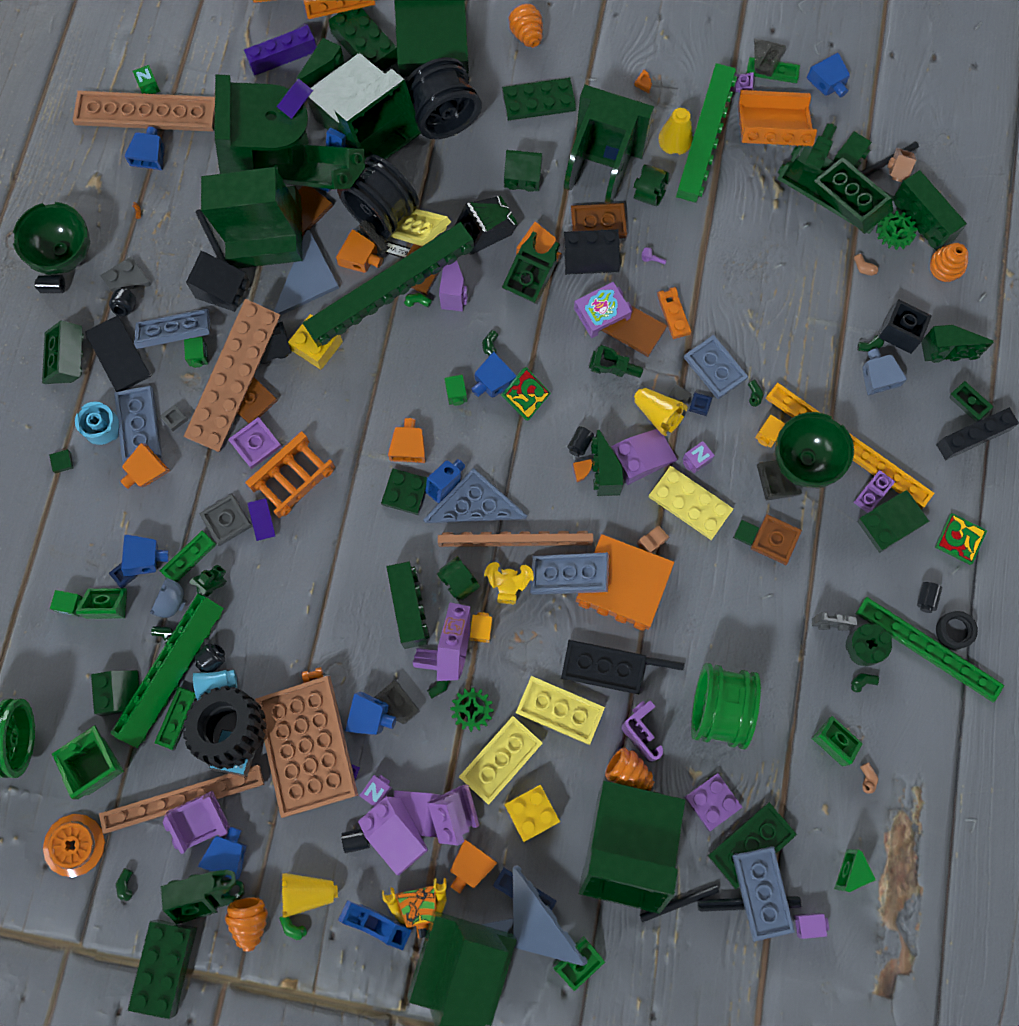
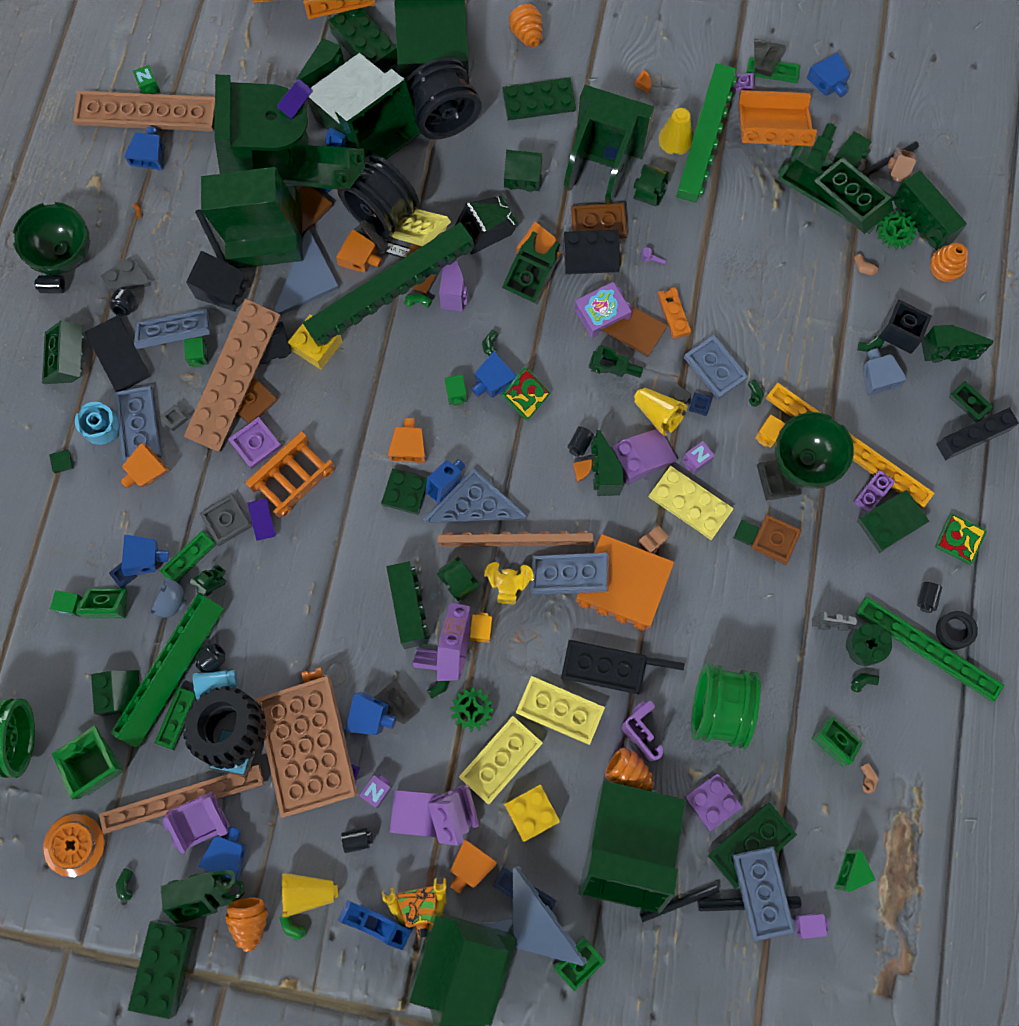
(164, 632): dark green arm -> none
(280, 50): dark purple wedge -> none
(393, 834): medium lavender slope -> none

